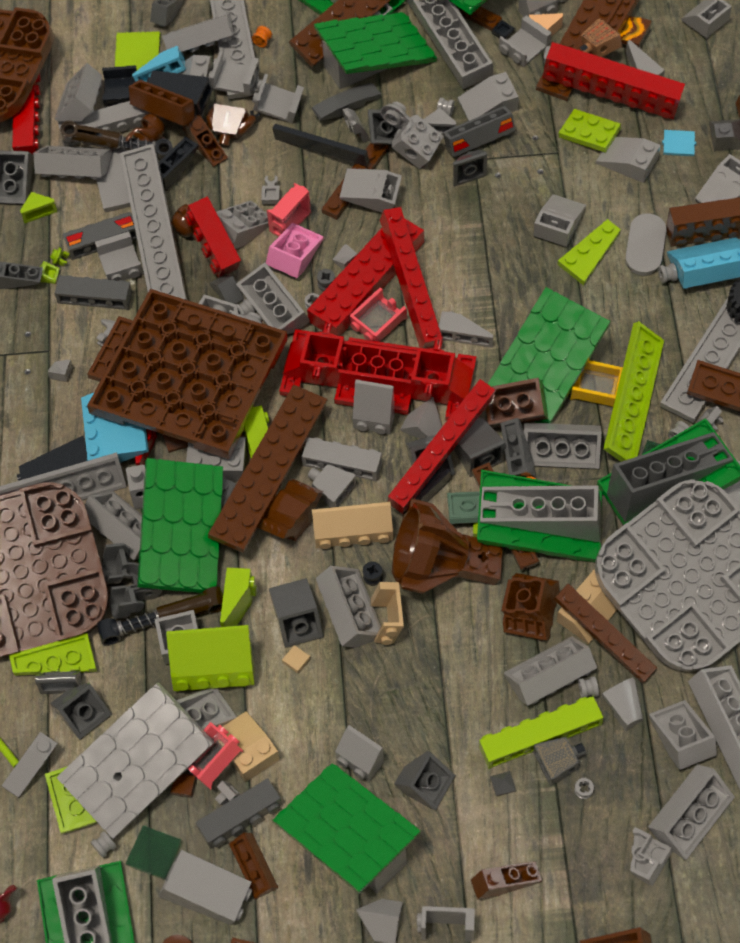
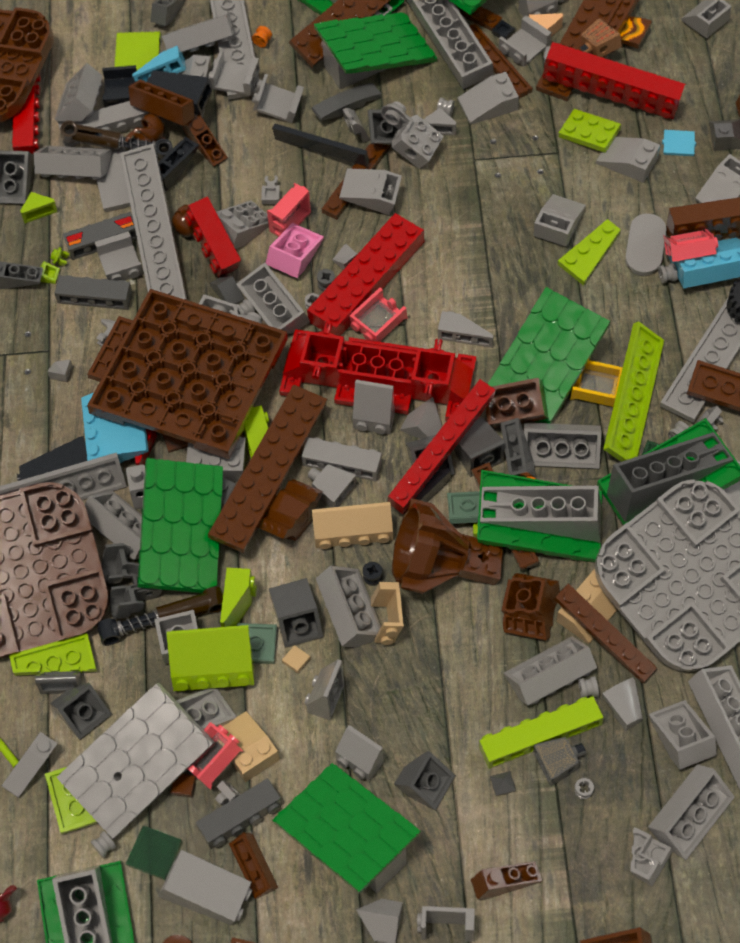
(230, 122): torso -> none
(262, 642): none -> sand green tile
(326, 690): none -> light grey slope
(410, 277): red brick -> none
(469, 167): dark grey slope -> none
(479, 131): dark grey brick -> none
(501, 64): none -> reddish brown tile
(641, 60): light grey slope -> none
(690, 245): none -> coral window

